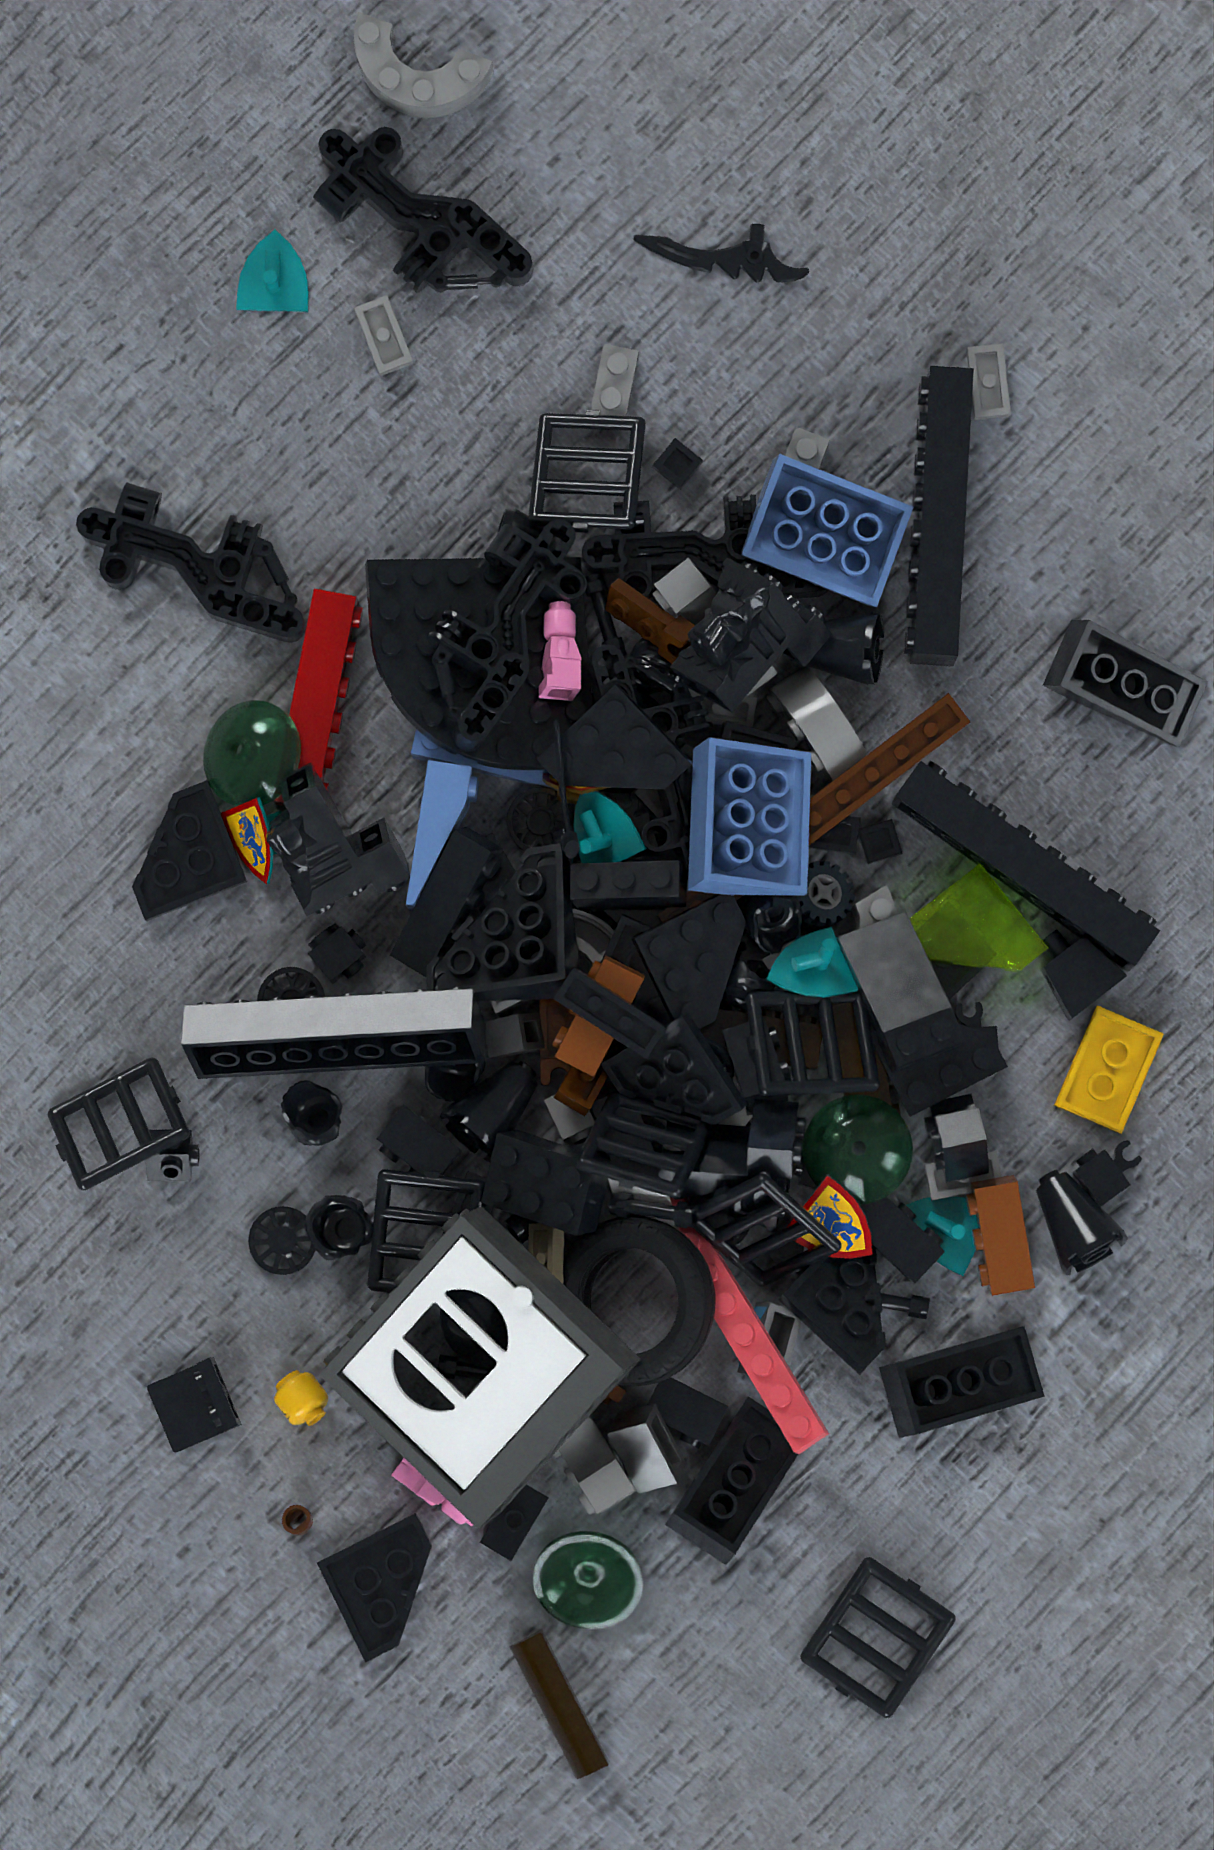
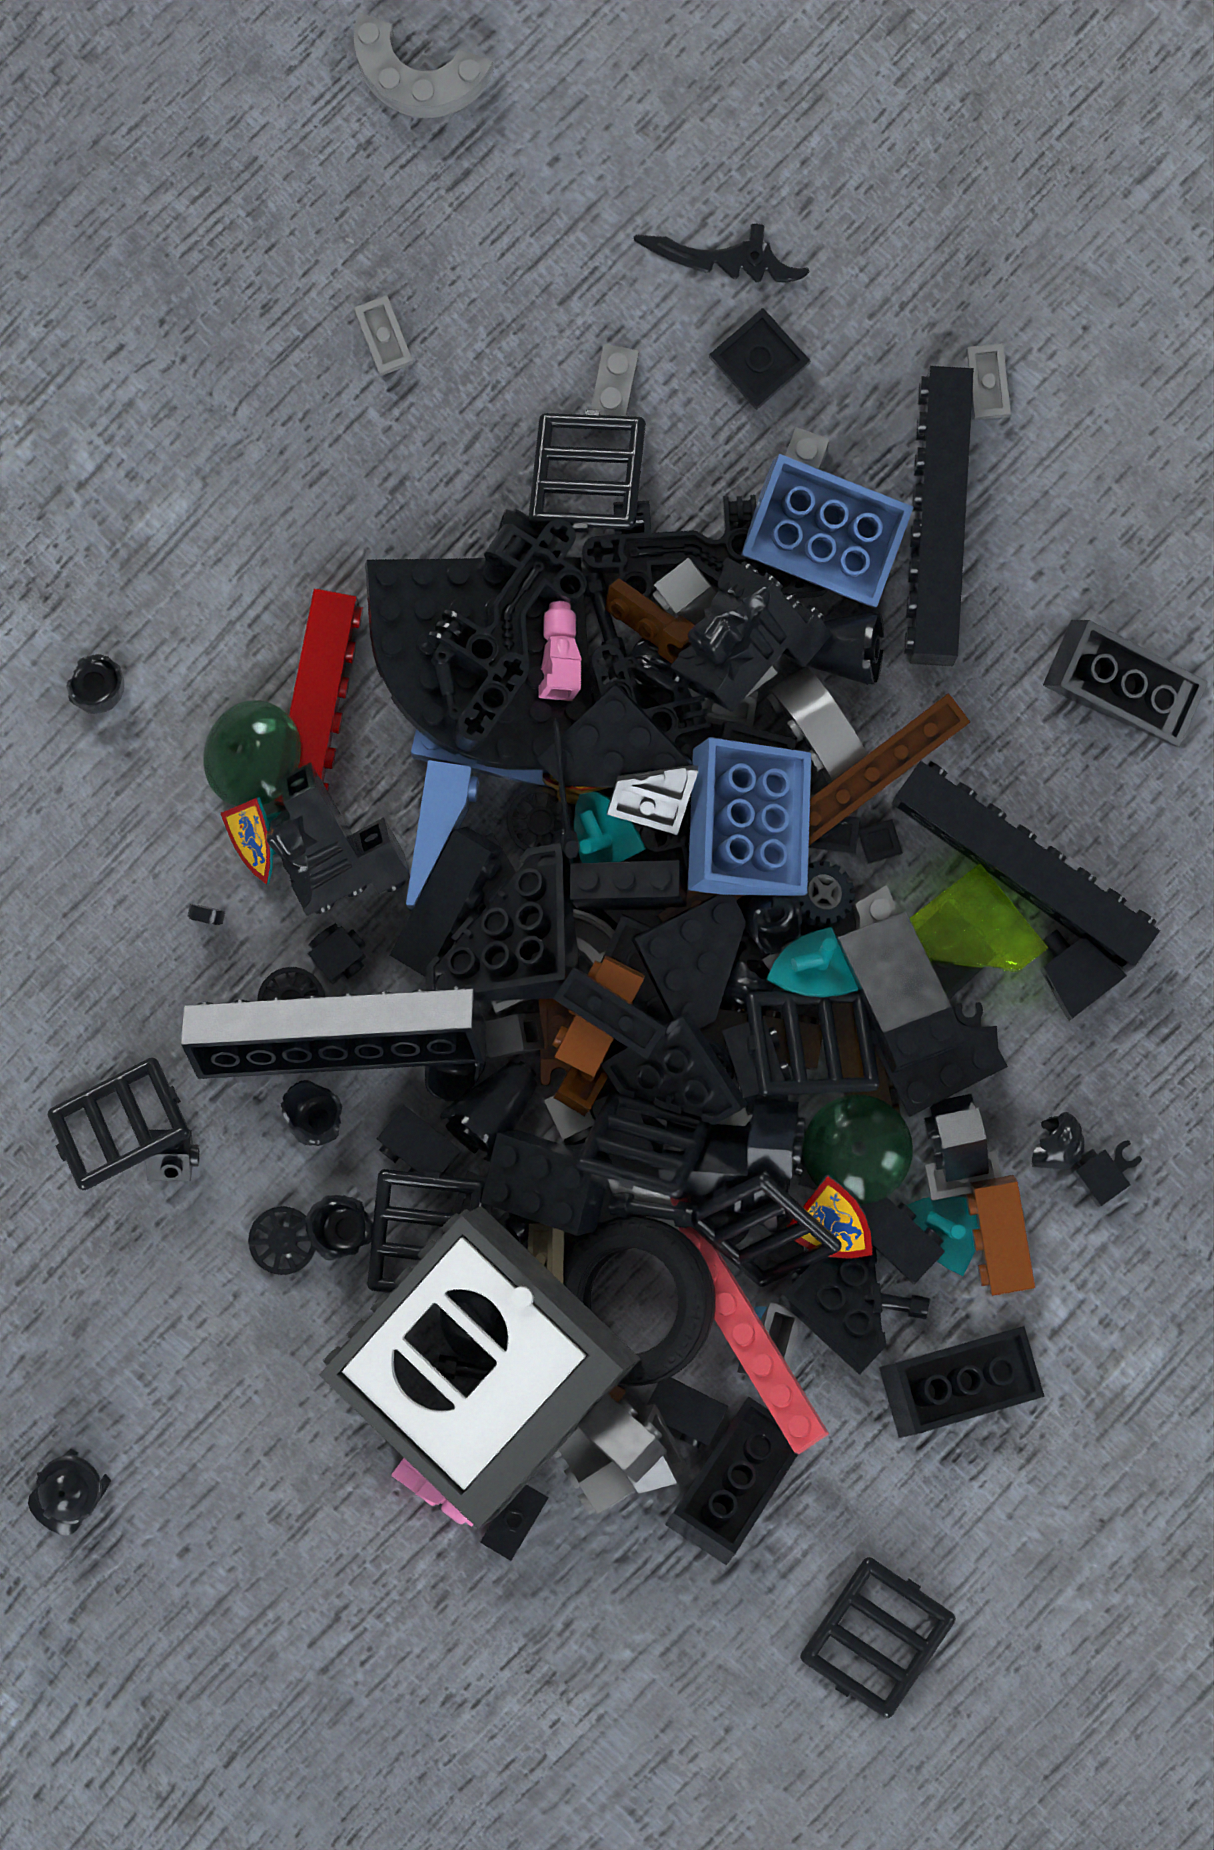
(81, 1489): none -> black helmet
(96, 684): none -> black hair
(138, 539): black beam -> none
(188, 855): black plate -> none
(193, 1405): black bracket -> none
(206, 914): none -> black tile
(273, 278): teal shield -> none
(294, 1514): reddish brown hinge -> none
(301, 1398): yellow head -> none
(378, 1583): black plate -> none
(429, 216): black beam -> none
(559, 1704): dark brown brick -> none
(585, 1595): clear green dish -> none
(622, 1437): none -> flat silver brick
(654, 797): none -> wing
(677, 463): black plate -> none
(759, 358): none -> black plate
(1063, 1144): none -> black hair
(1076, 1223): black cone -> none
(1108, 1069): yellow tile -> none

